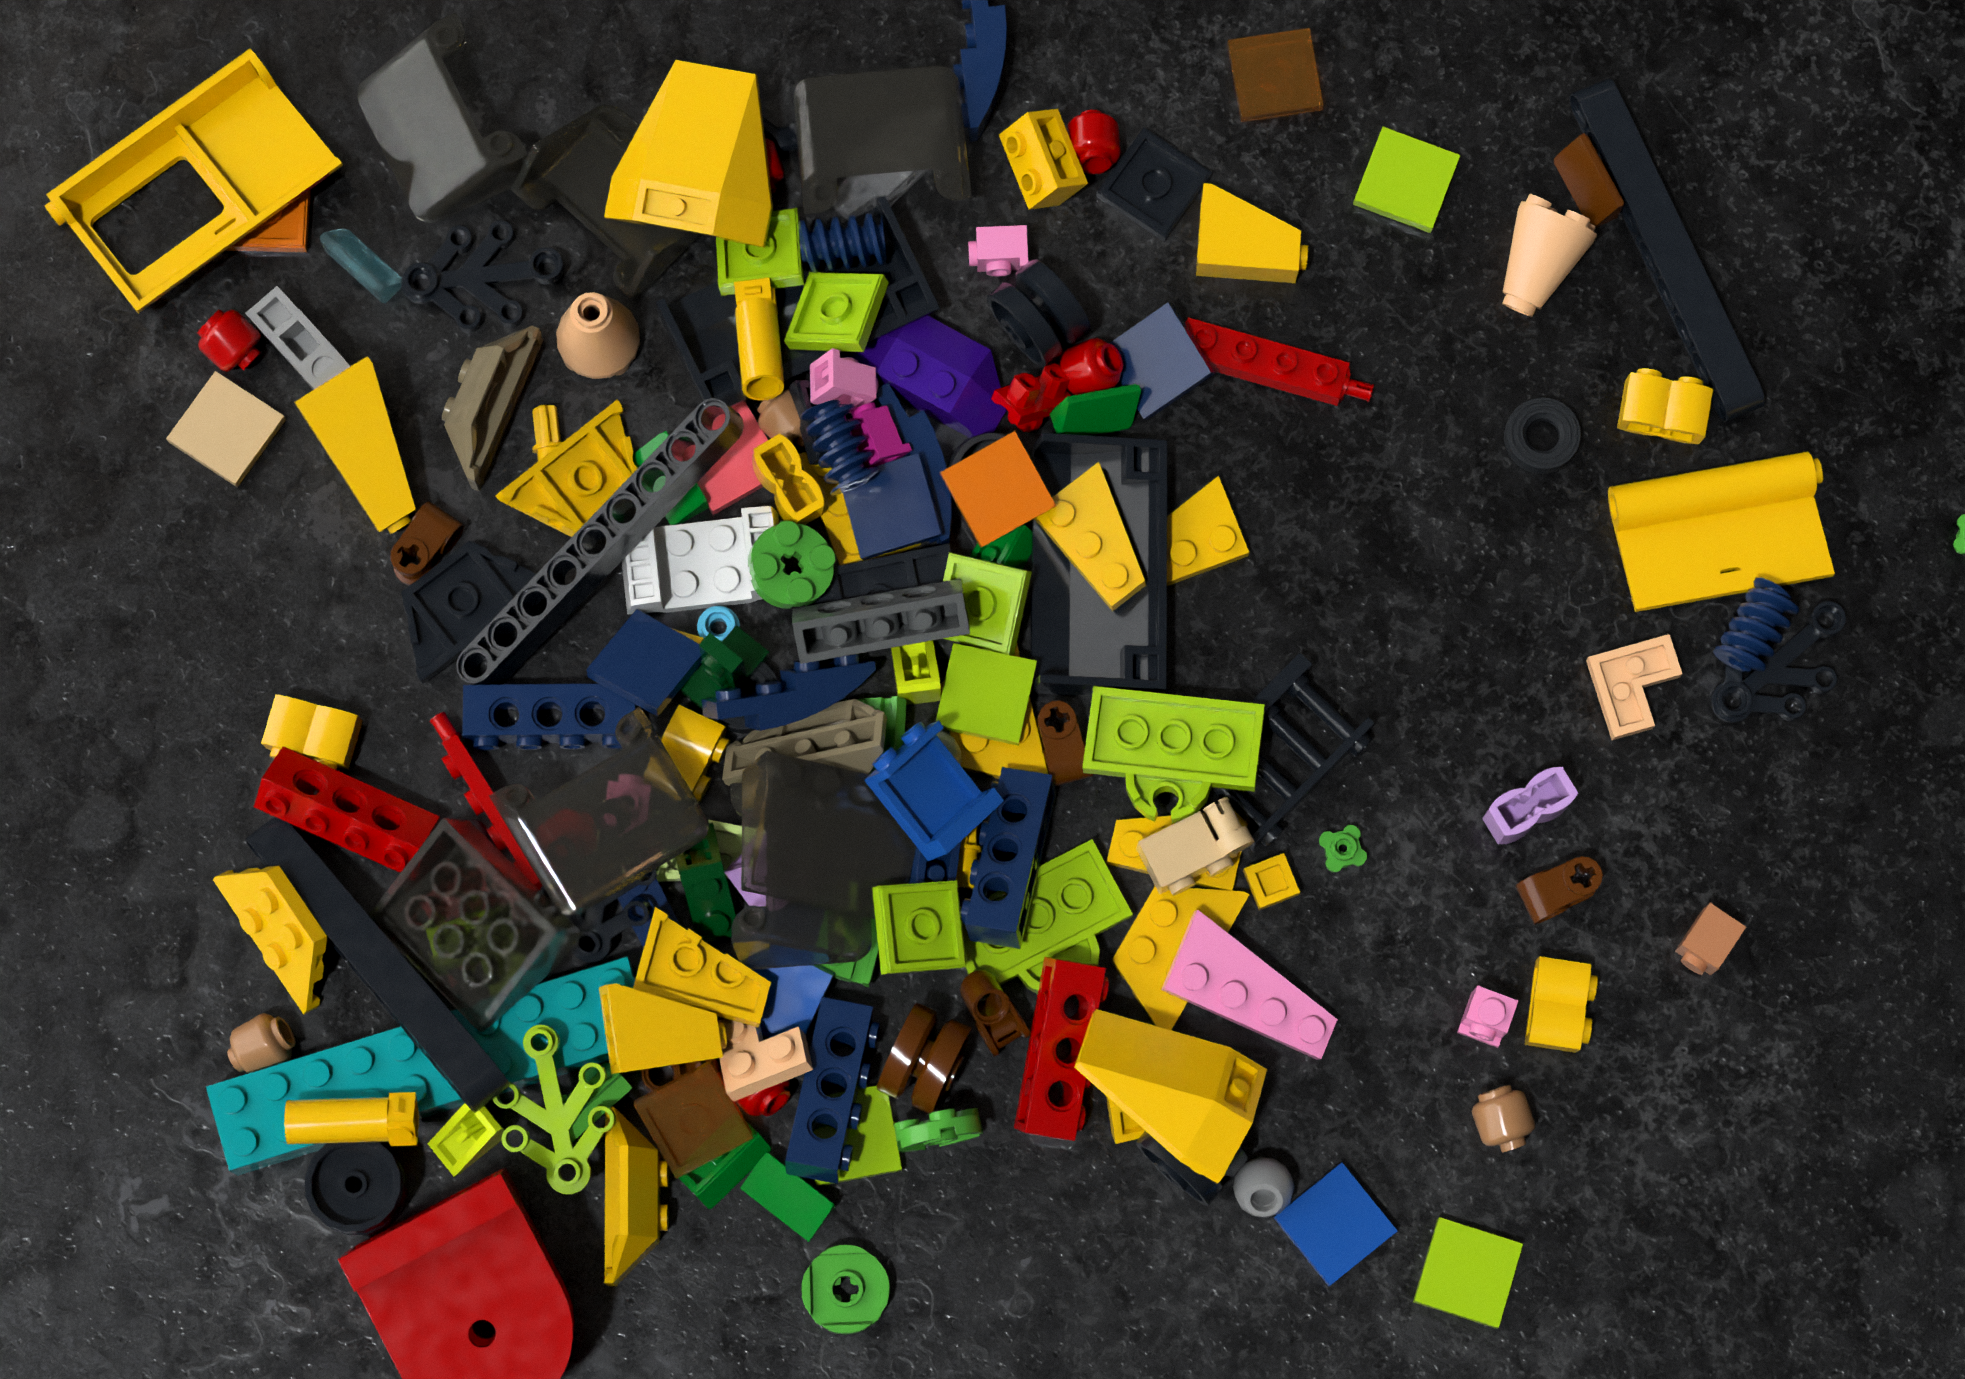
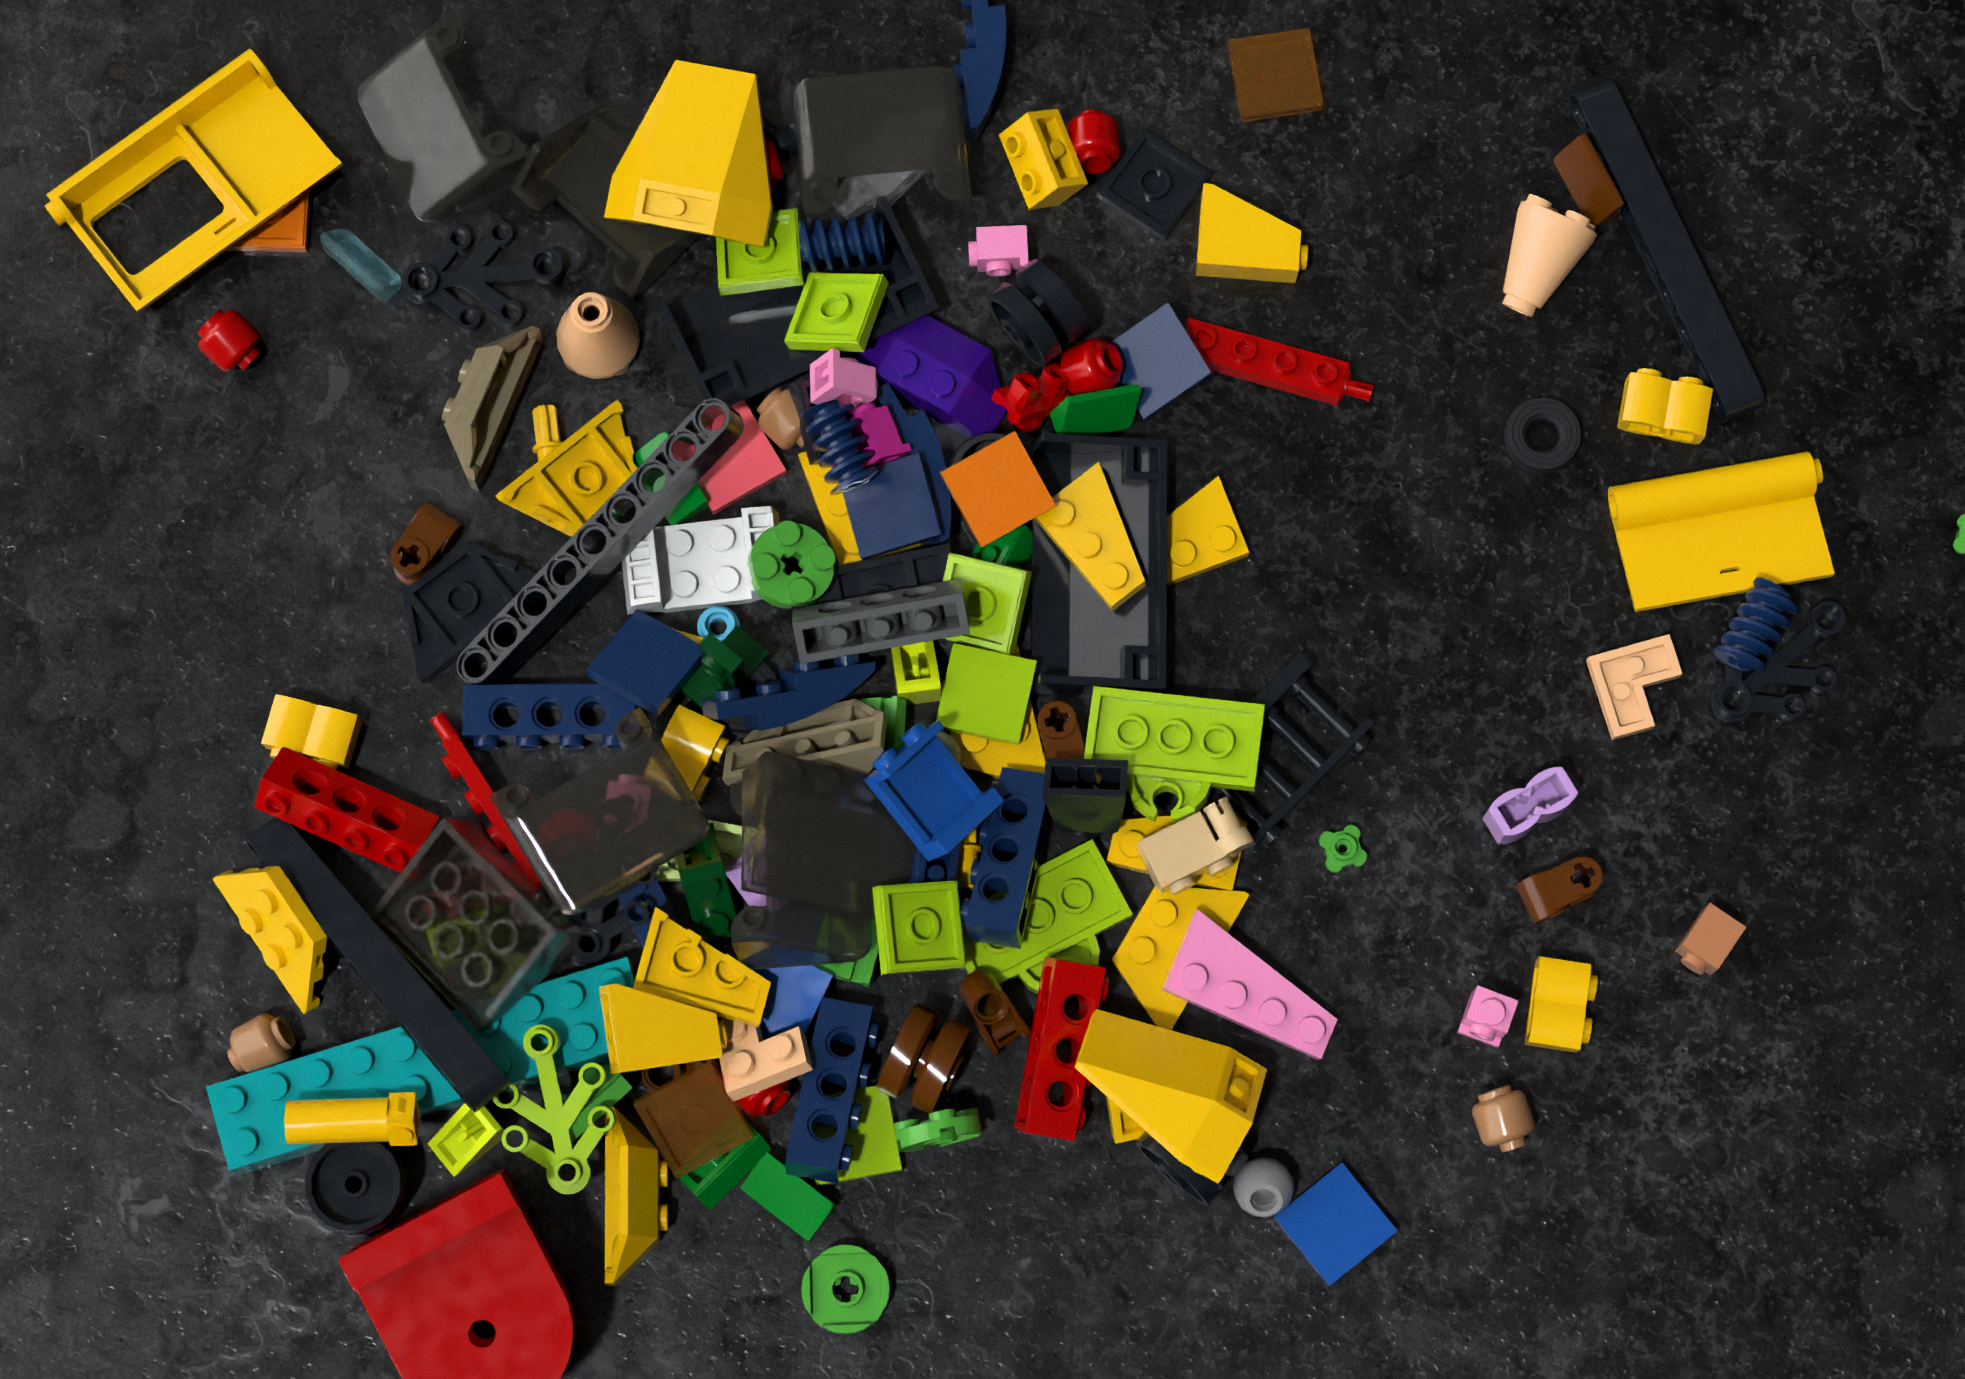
(226, 429): tan tile -> none
(297, 338): light grey slope -> none
(359, 439): yellow slope -> none
(758, 339): yellow piece -> none
(781, 473): yellow brick -> none
(1085, 794): none -> black torso
(1271, 881): yellow plate -> none
(1406, 179): lime tile -> none
(1468, 1273): lime tile -> none

